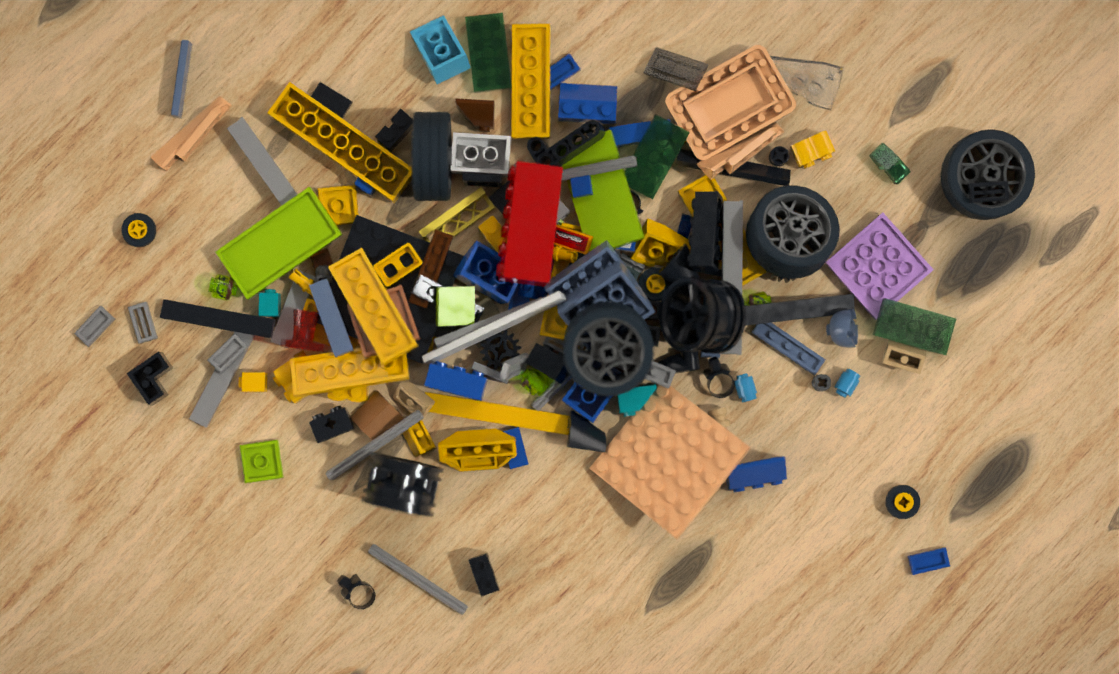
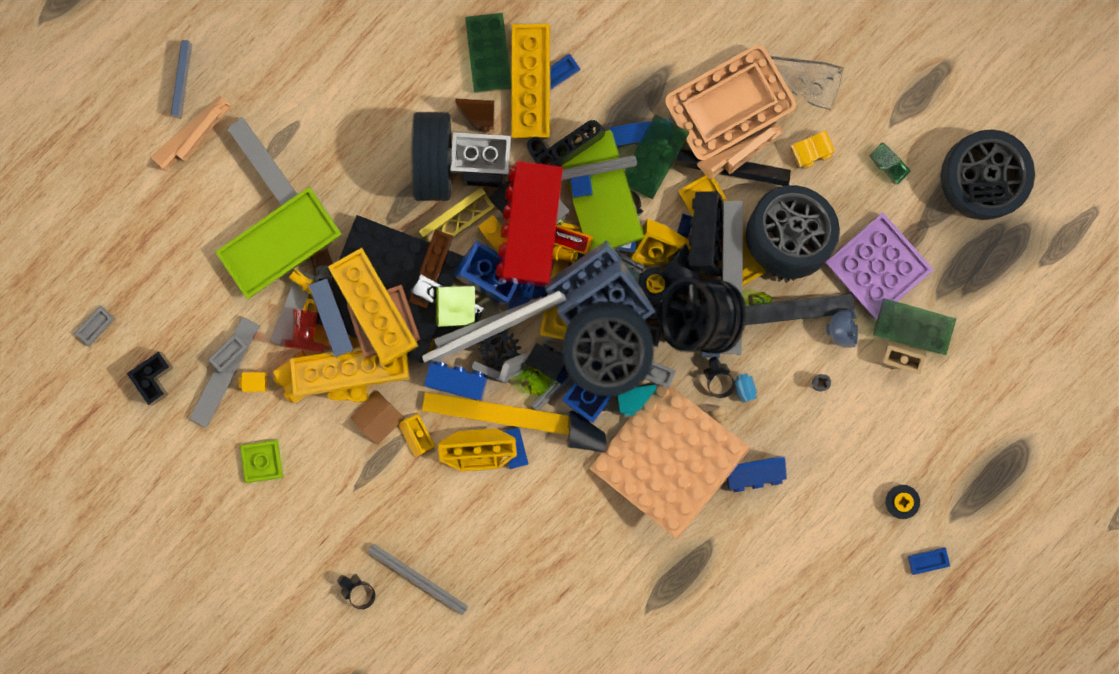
(134, 225): black wheel -> none
(150, 321): light grey tile -> none
(217, 318): black tile -> none
(222, 287): clear neon green head -> none
(269, 303): teal brick -> none
(320, 421): black brick -> none
(332, 100): black tile -> none
(340, 203): yellow tile -> none
(341, 142): yellow brick -> none
(364, 187): blue tile -> none
(374, 445): light grey axle -> none
(394, 258): yellow piece -> none
(399, 129): black brick -> none
(402, 485): black wheel -> none
(413, 398): tan slope -> none
(440, 49): medium azure slope -> none
(484, 574): black brick -> none
(587, 103): blue slope -> none
(675, 69): clear smoke piece -> none
(682, 362): black piece -> none
(781, 154): black wheel -> none
(789, 347): sand blue tile -> none
(847, 383): dark azure brick -> none

